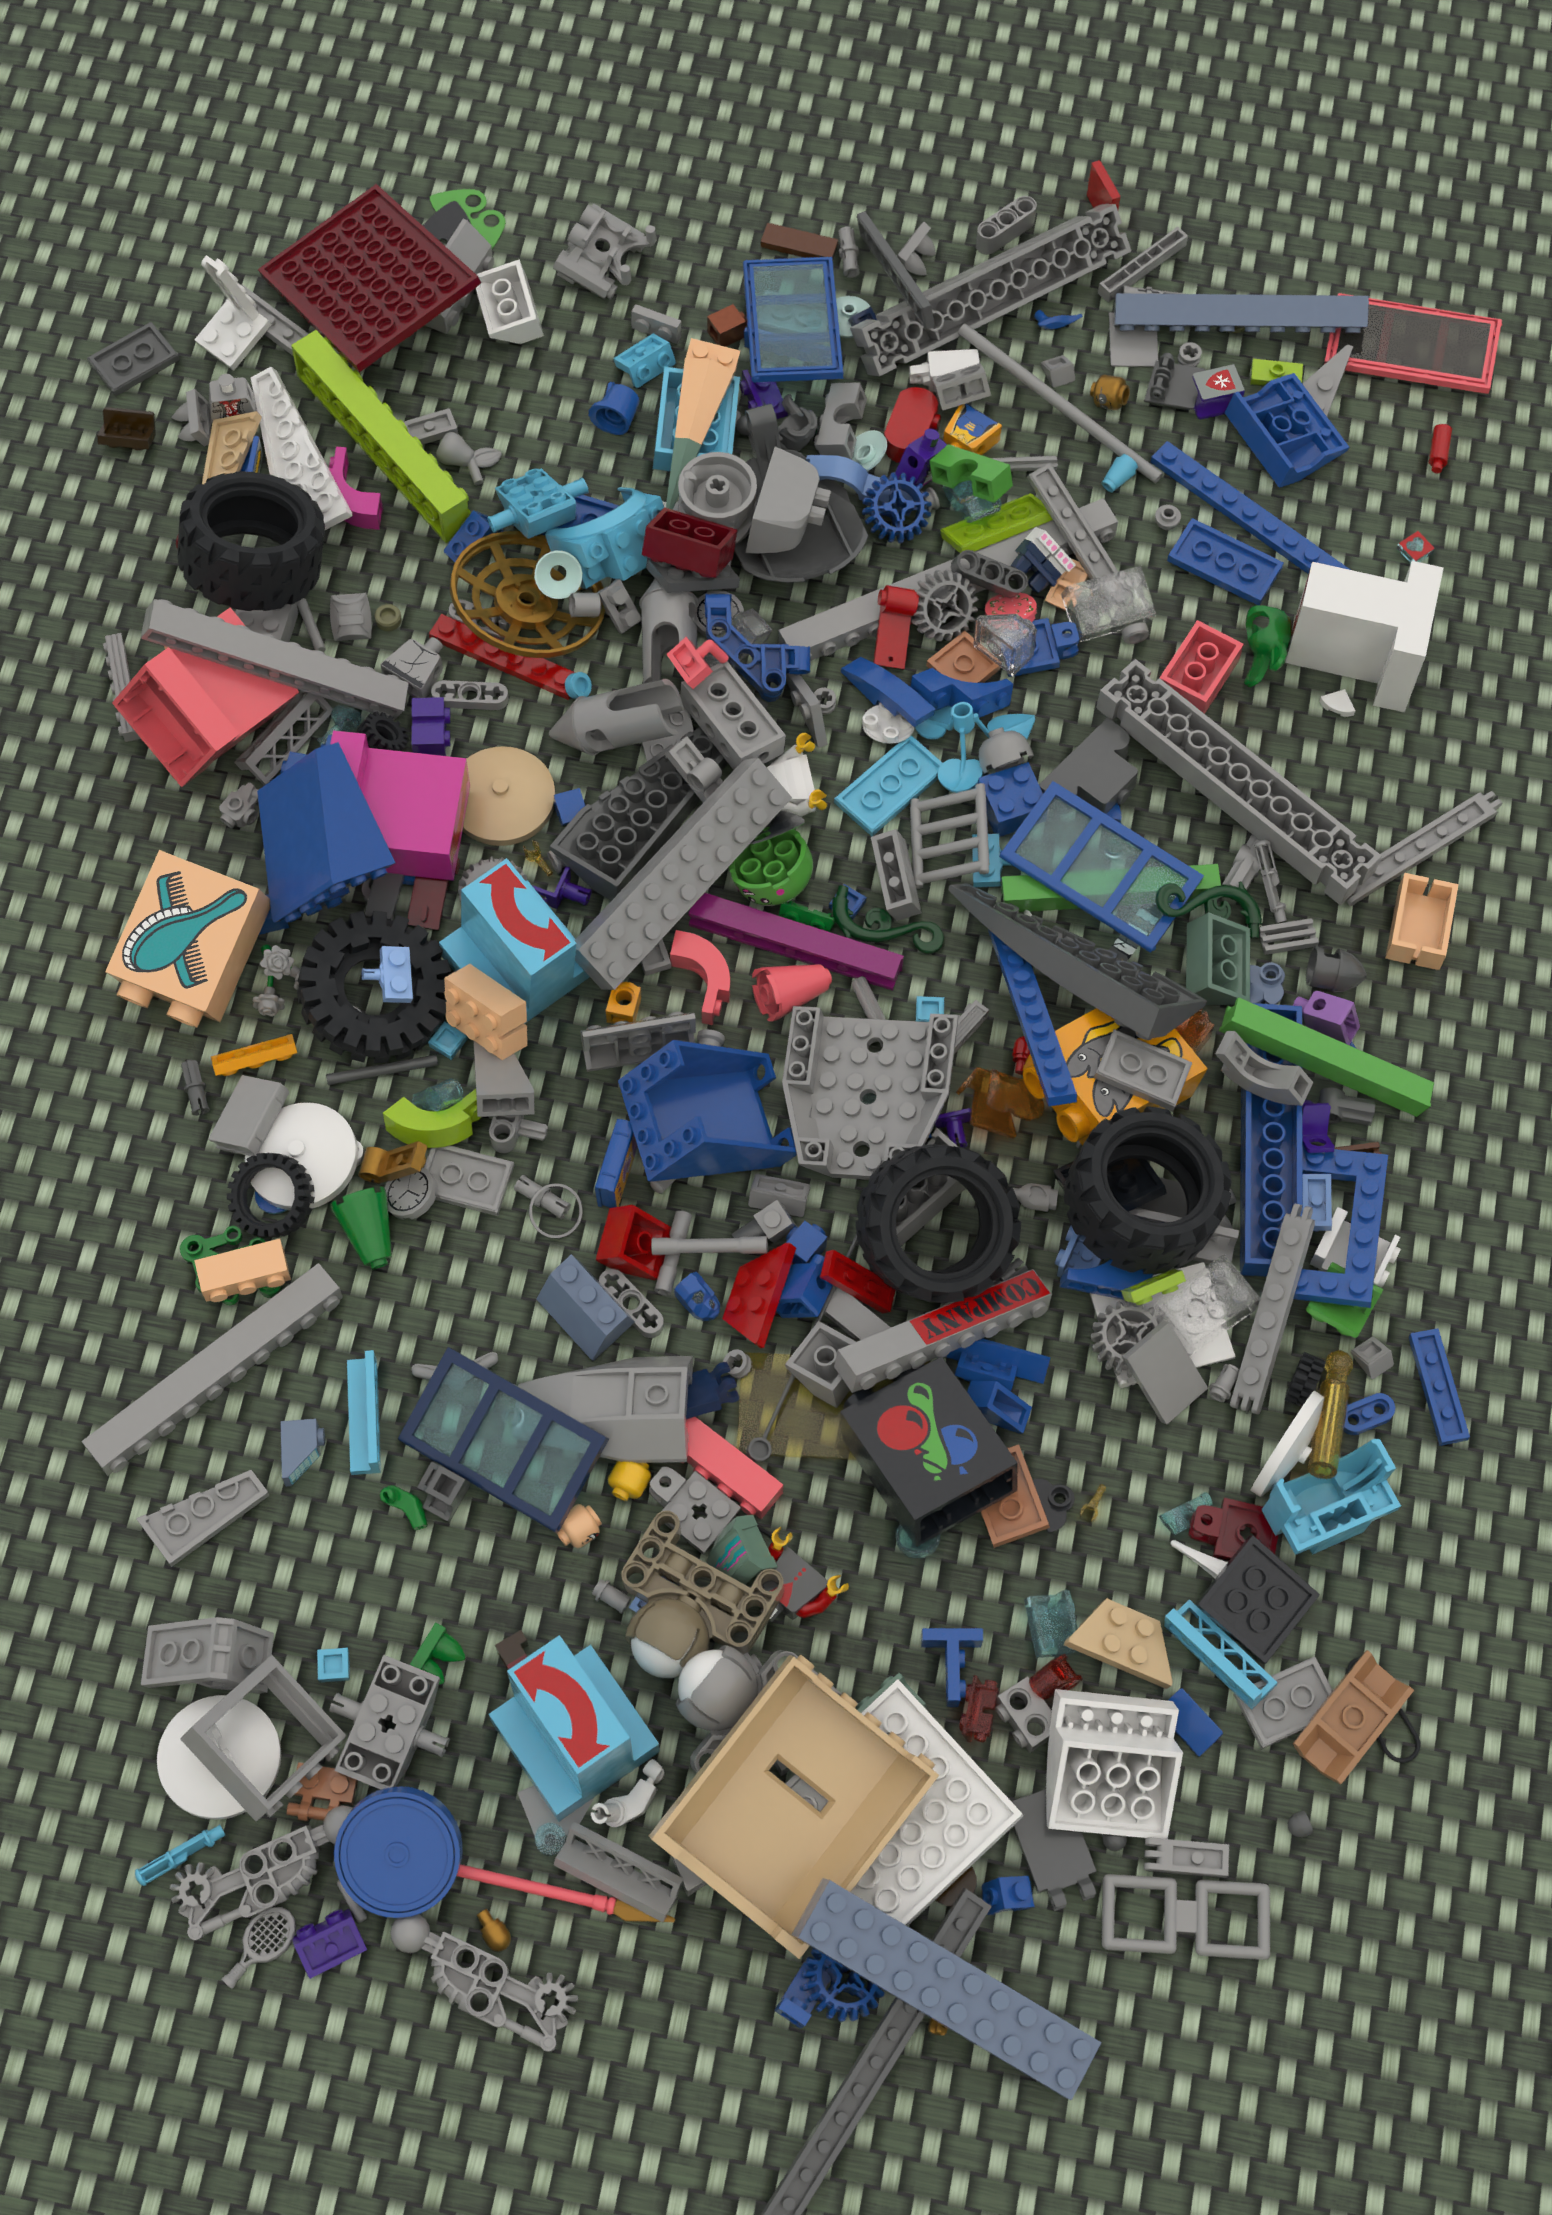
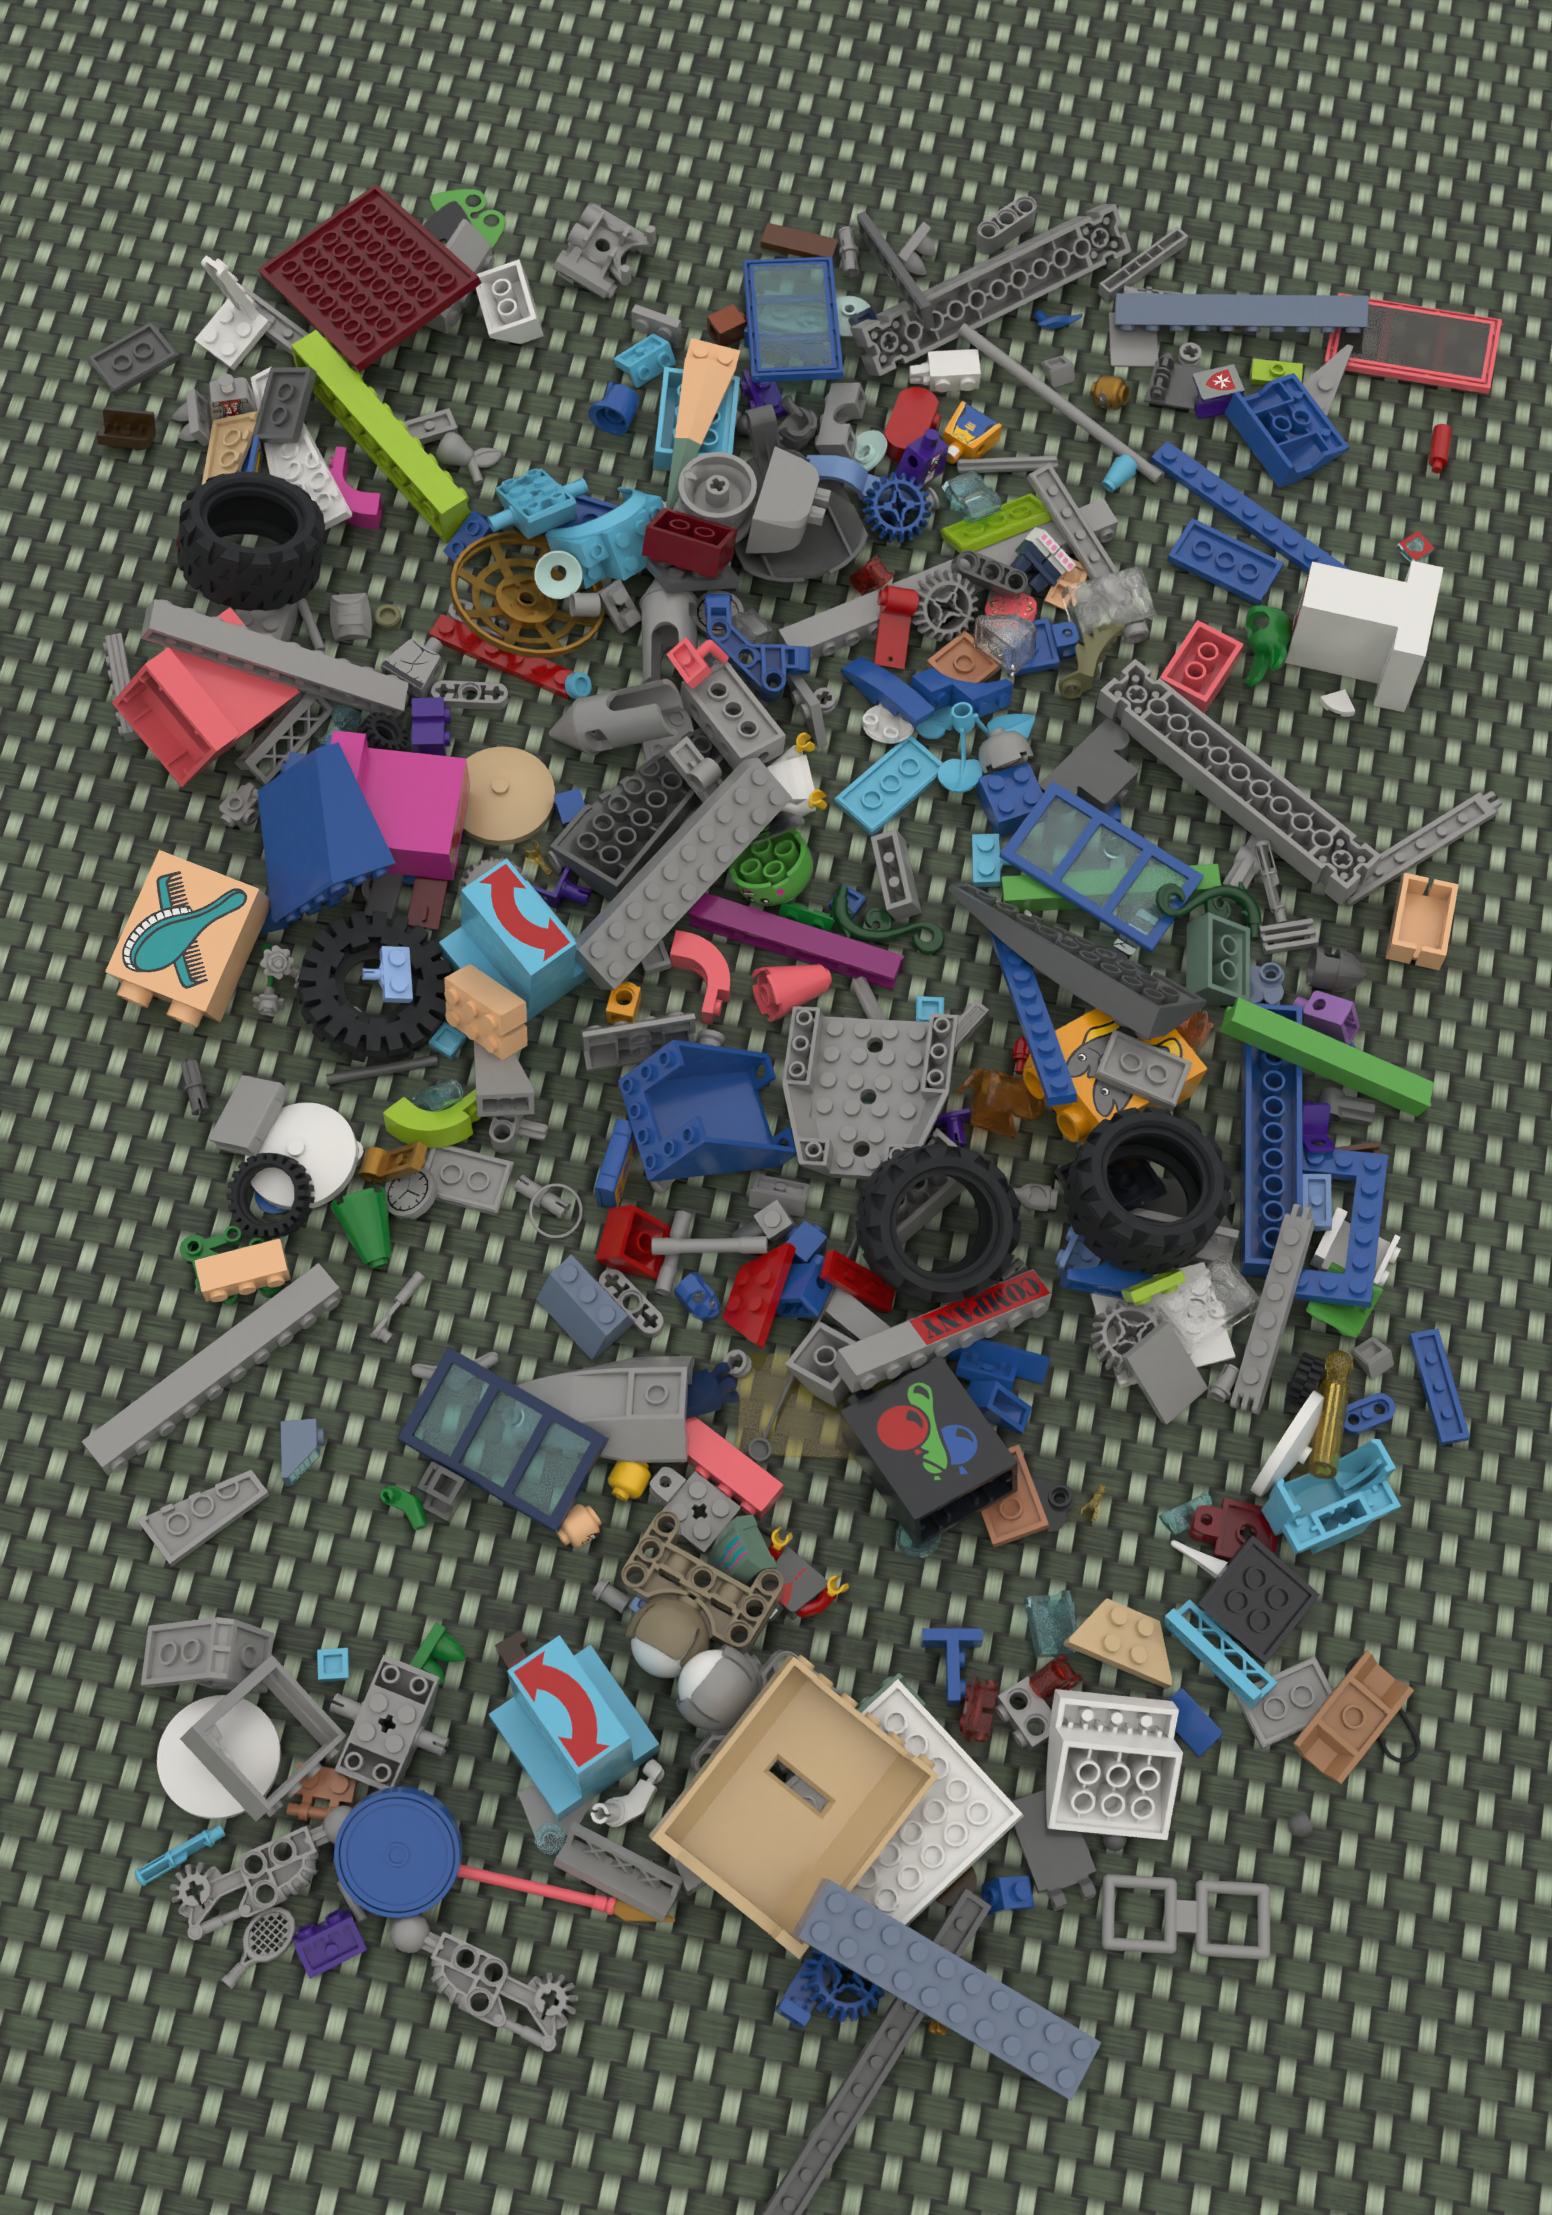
(254, 1055): light orange plate -> none
(284, 404): none -> dark grey plate
(364, 1415): medium azure fence -> none
(381, 1332): none -> light grey piece
(494, 1932): pearl gold cylinder -> none
(870, 575): none -> clear red piece
(956, 465): bright green arch -> none
(961, 386): light grey brick -> none
(980, 842): light grey bar -> none
(1088, 659): none -> olive plant
(1100, 187): red tile -> none
(1165, 522): light grey plate -> none
(1187, 1857): light grey hinge -> none
(1261, 1077): light grey arch -> none

